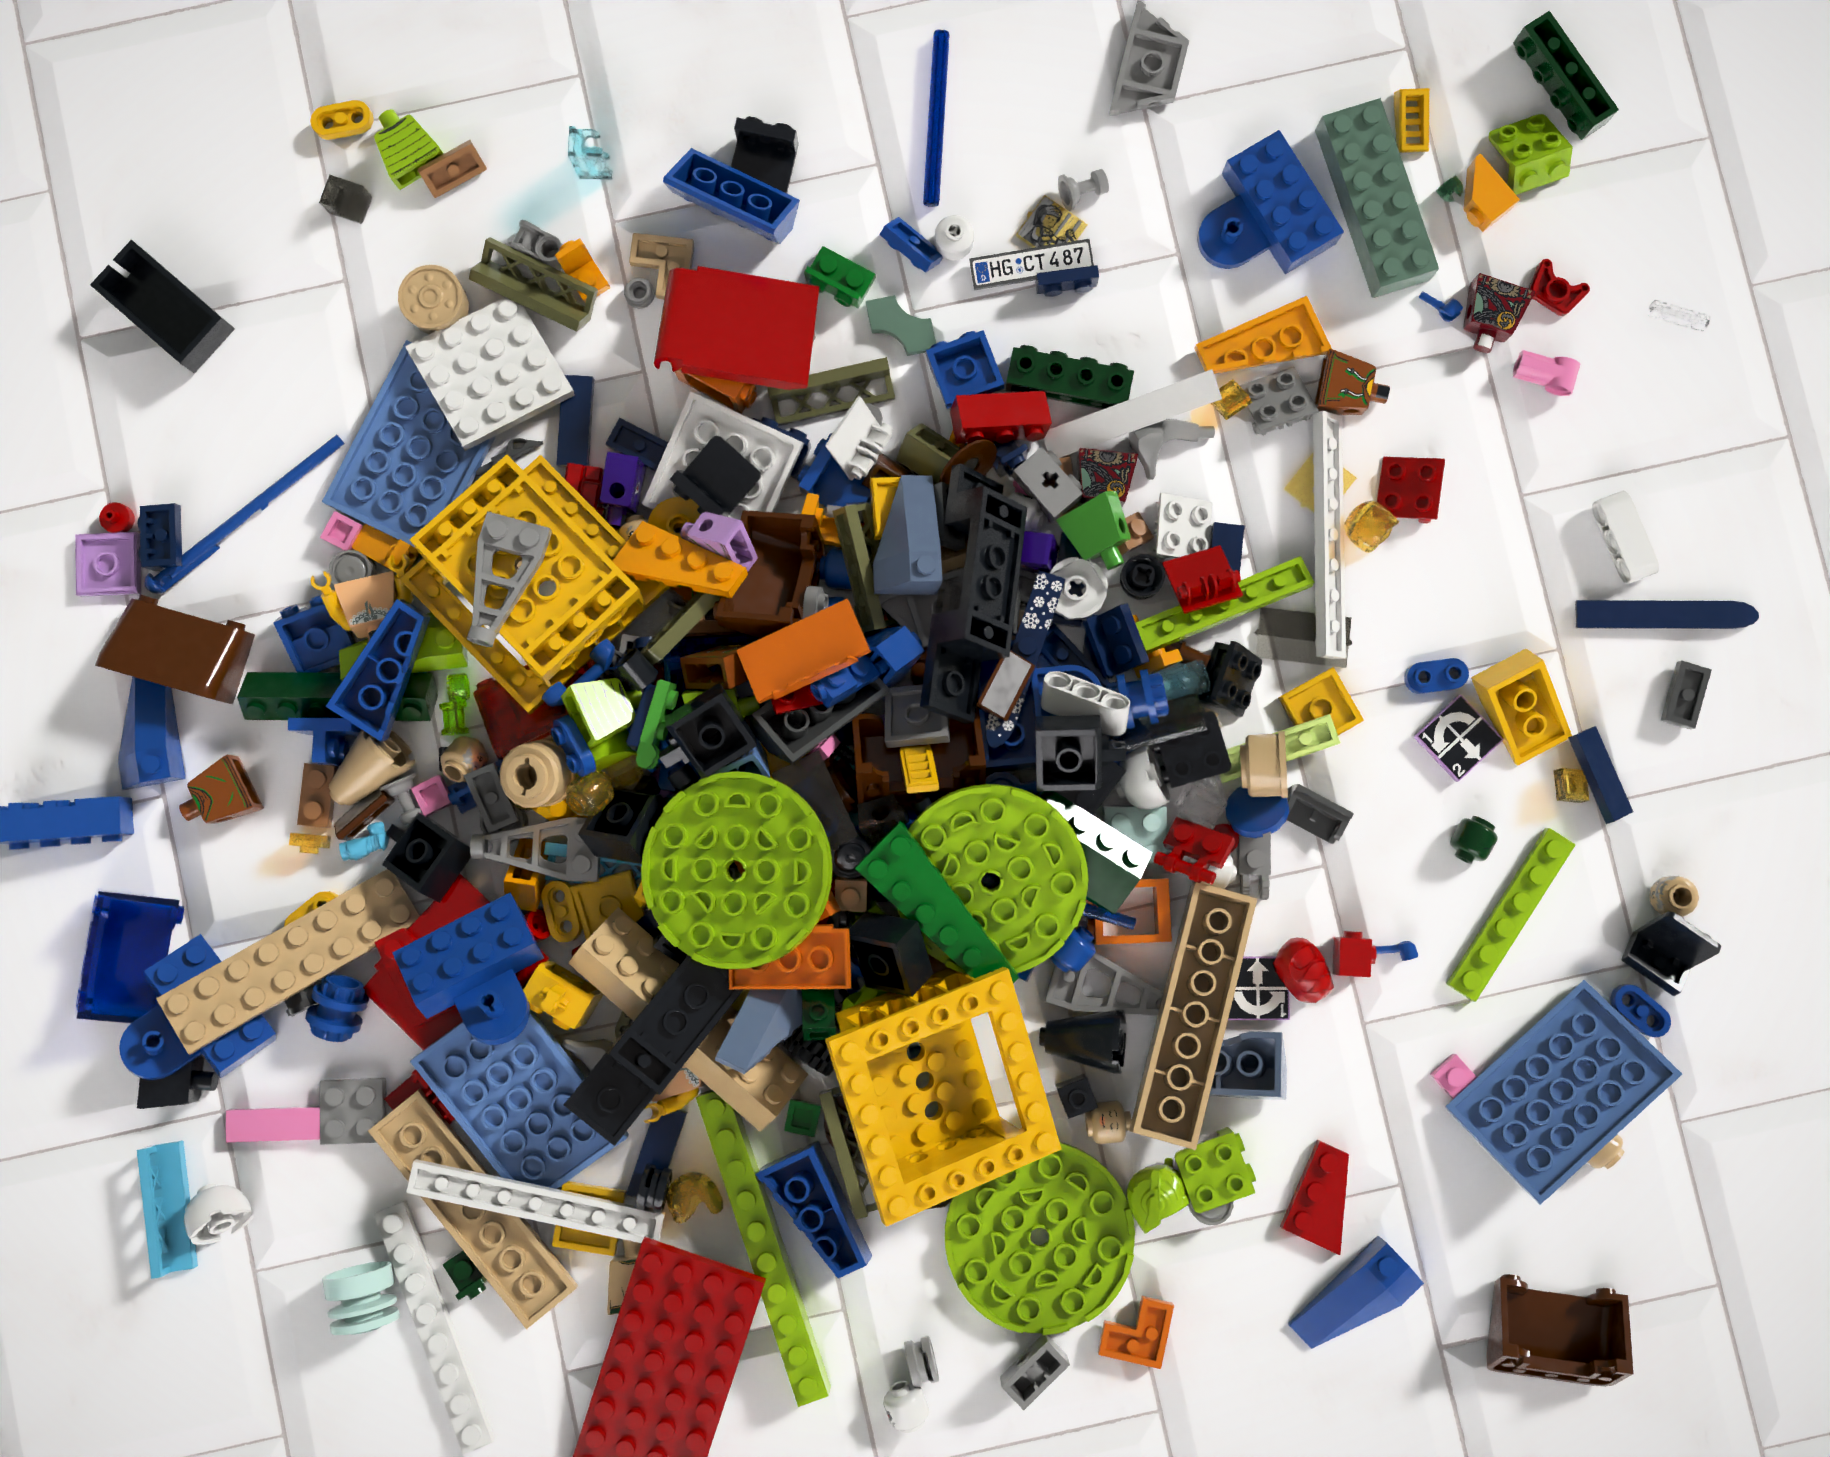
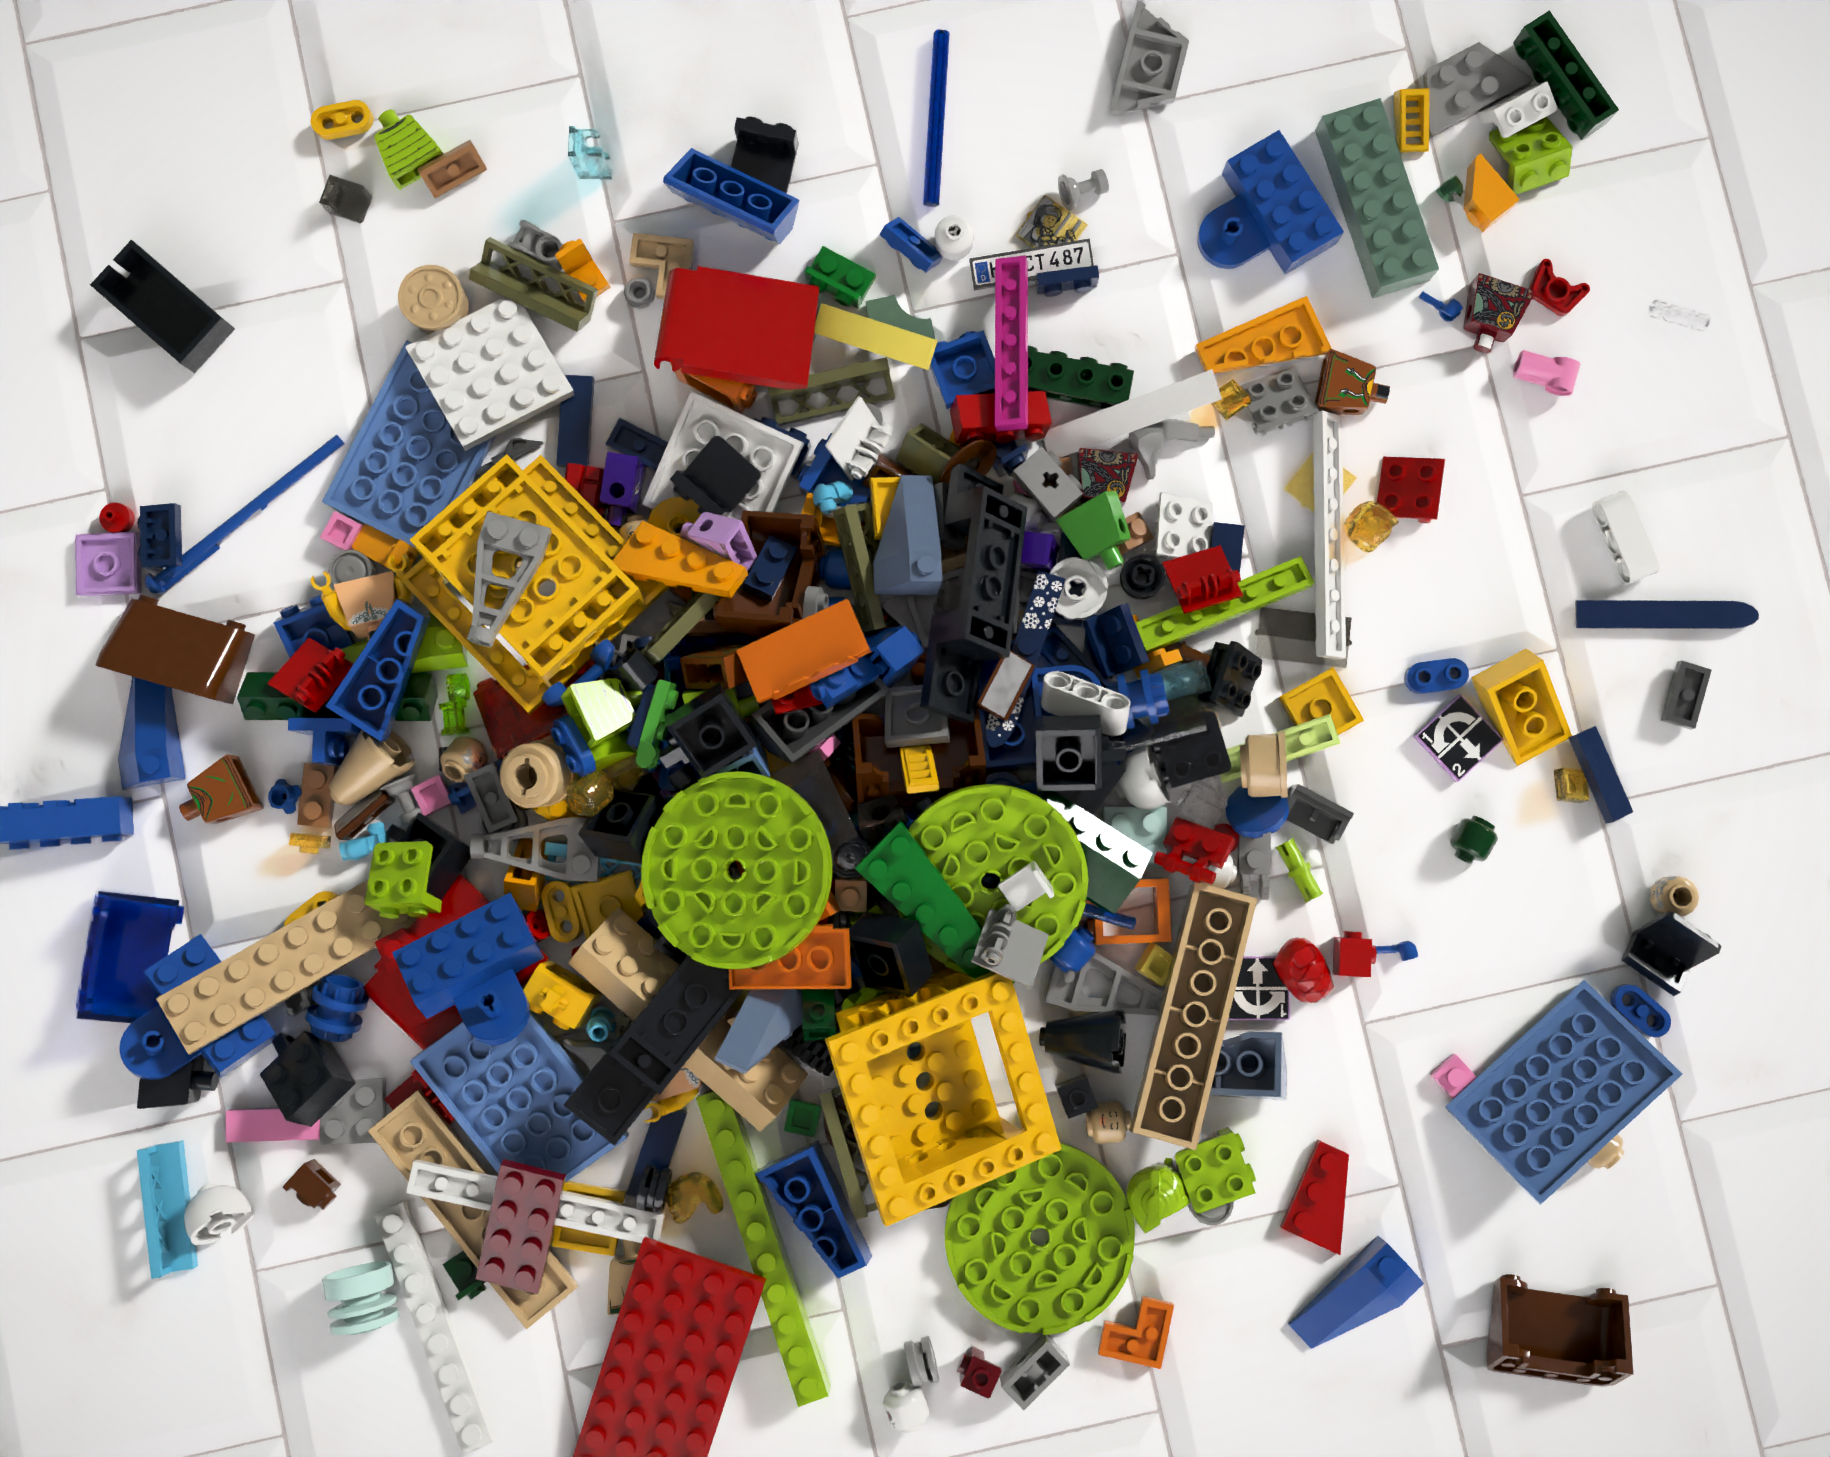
(277, 796): none -> blue plate
(306, 1077): none -> black hinge
(312, 674): none -> red hinge
(313, 1185): none -> reddish brown brick
(400, 880): none -> lime bracket
(520, 1226): none -> plate
(600, 1024): none -> medium azure arm
(770, 568): none -> dark blue plate
(829, 495): none -> medium azure arm
(875, 336): none -> light yellow slope
(977, 1373): none -> dark red bracket
(1010, 946): none -> light grey hinge
(1011, 343): none -> dark pink plate
(1026, 886): none -> white bracket
(1154, 964): none -> light yellow plate
(1299, 870): none -> lime pin
(1469, 85): none -> light grey wing
(1510, 914): lime plate -> none
(1520, 109): none -> white bracket

